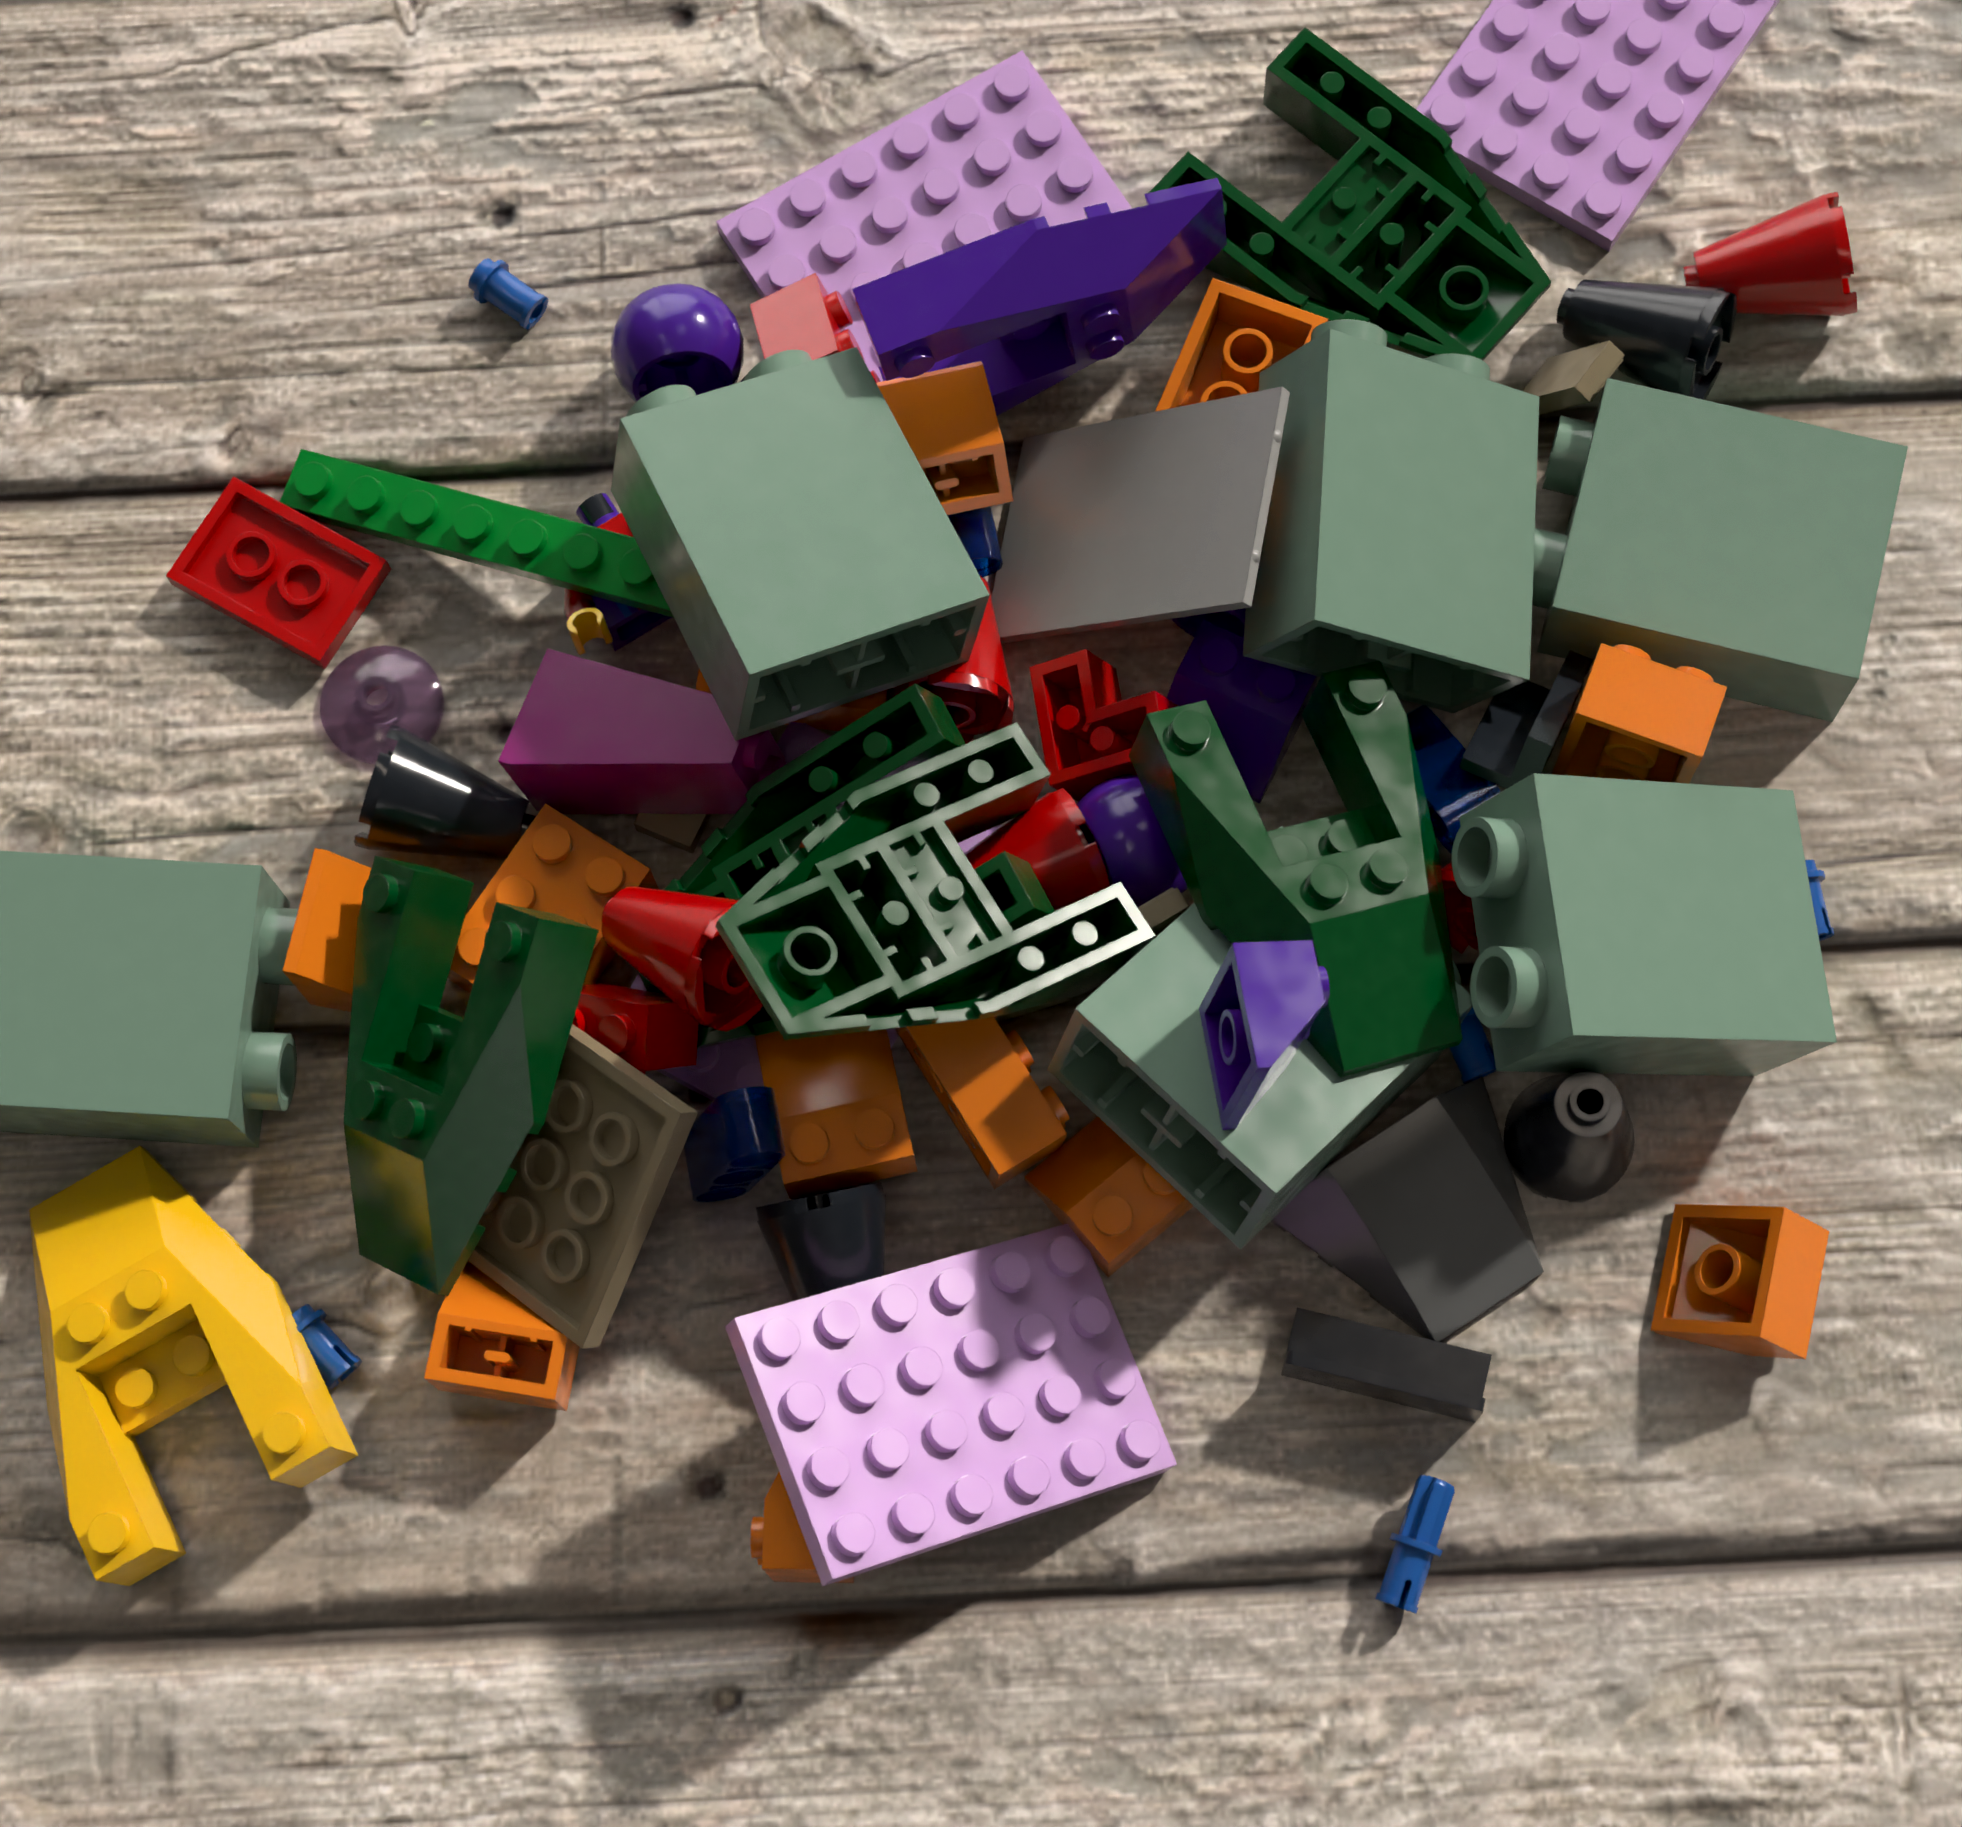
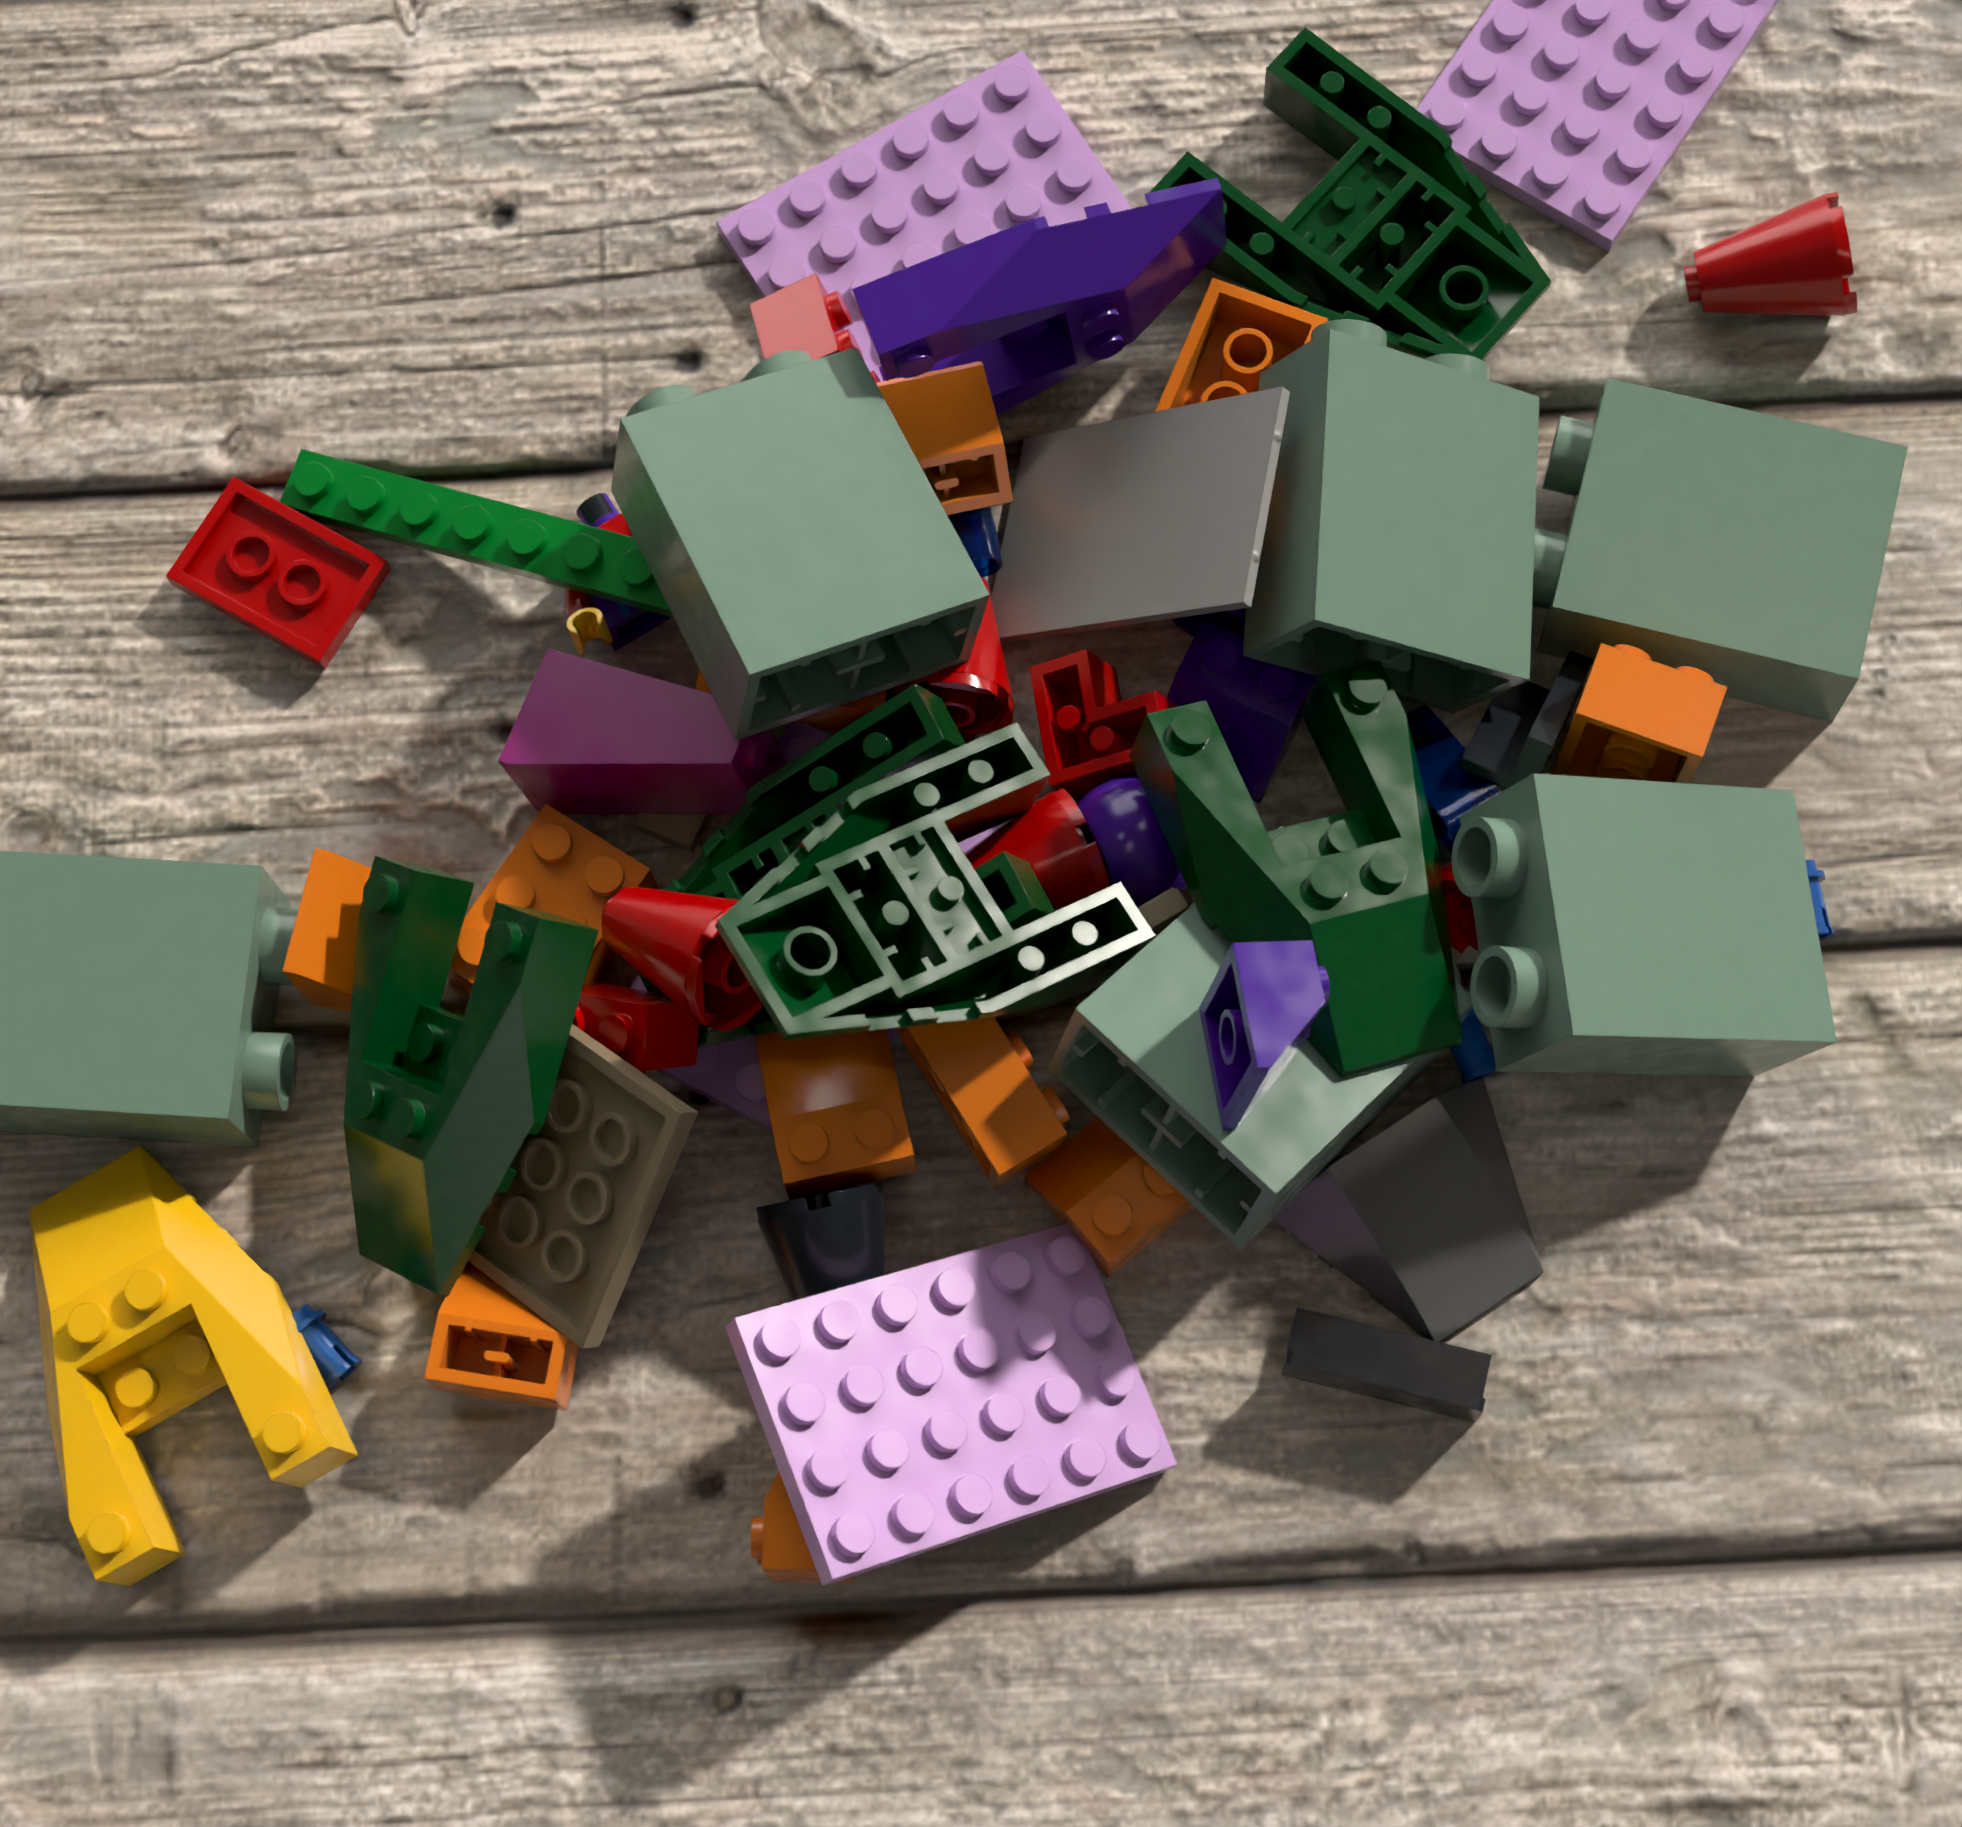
(412, 701): clear purple dish -> none
(438, 805): black cone -> none
(496, 285): blue pin -> none
(676, 339): dark purple wheel -> none
(734, 1144): beam -> none
(1416, 1543): blue axle -> none
(1569, 1136): black cone -> none
(1574, 376): dark tan tile -> none
(1662, 330): black cone -> none
(1741, 1279): orange slope -> none

